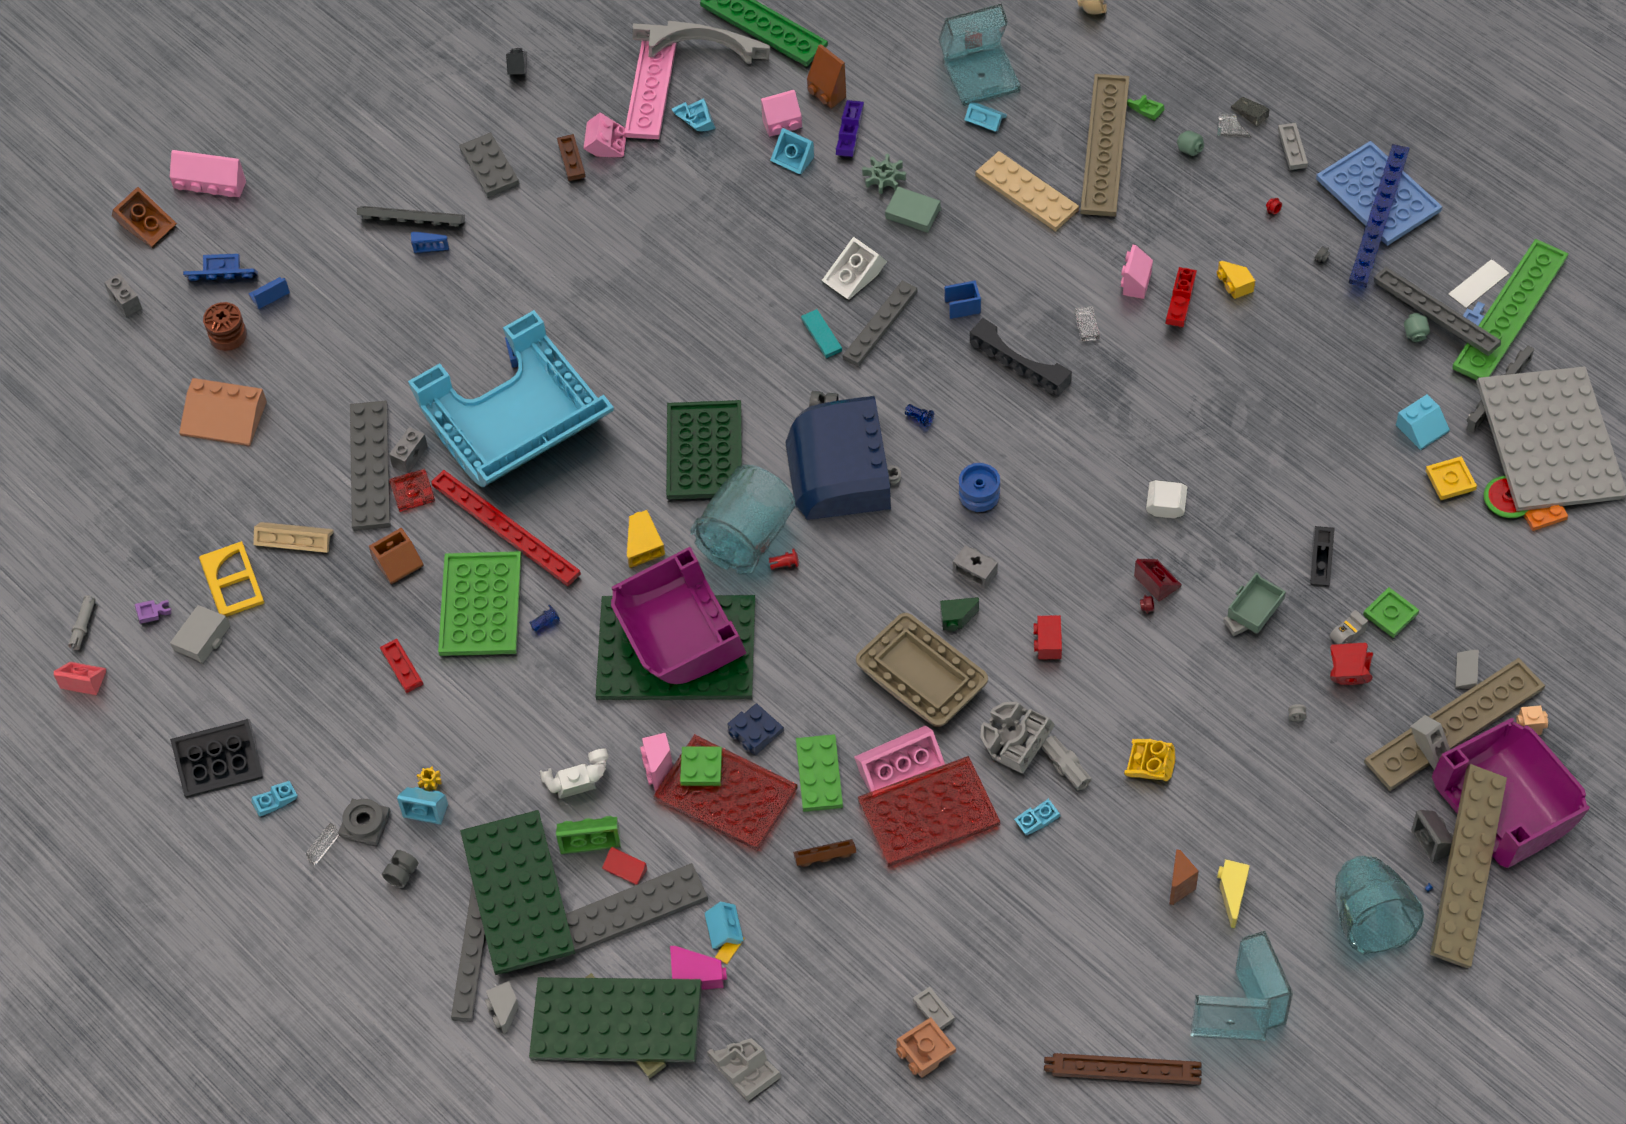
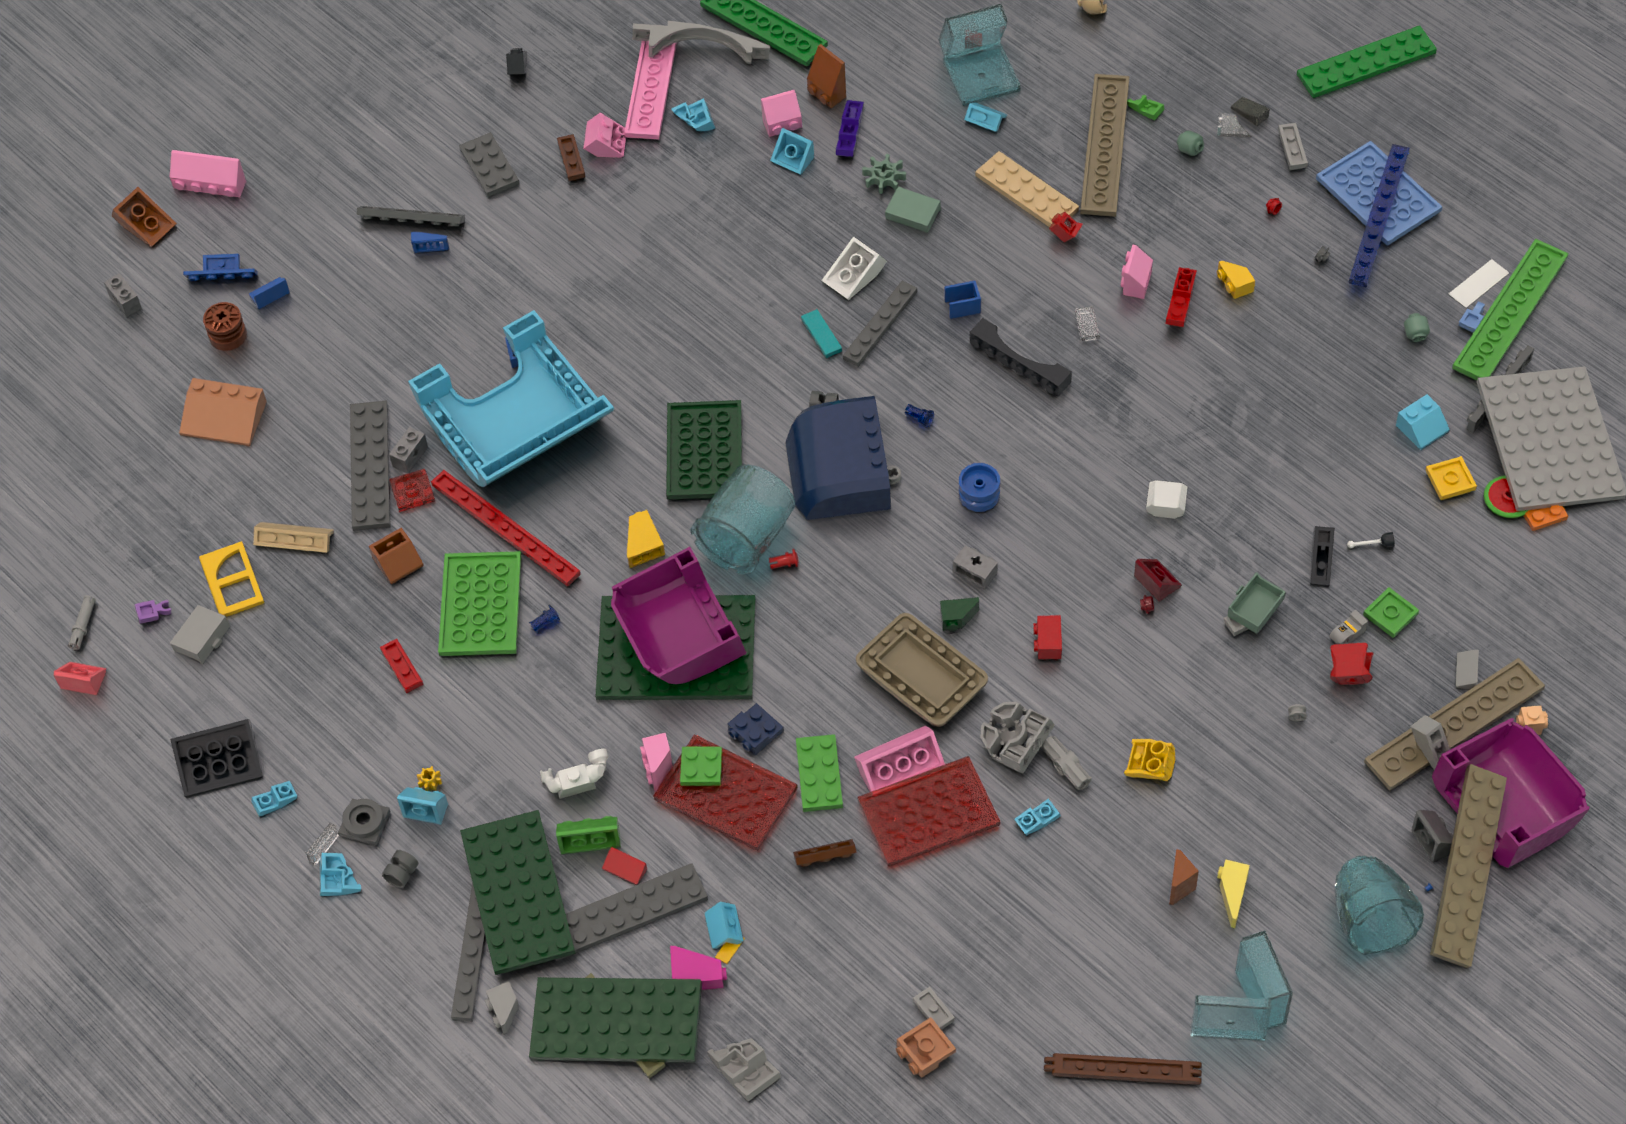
(336, 876): none -> medium azure slope
(1064, 226): none -> red window
(1366, 61): none -> green plate
(1386, 540): none -> hinge
(1437, 311): dark grey plate -> none

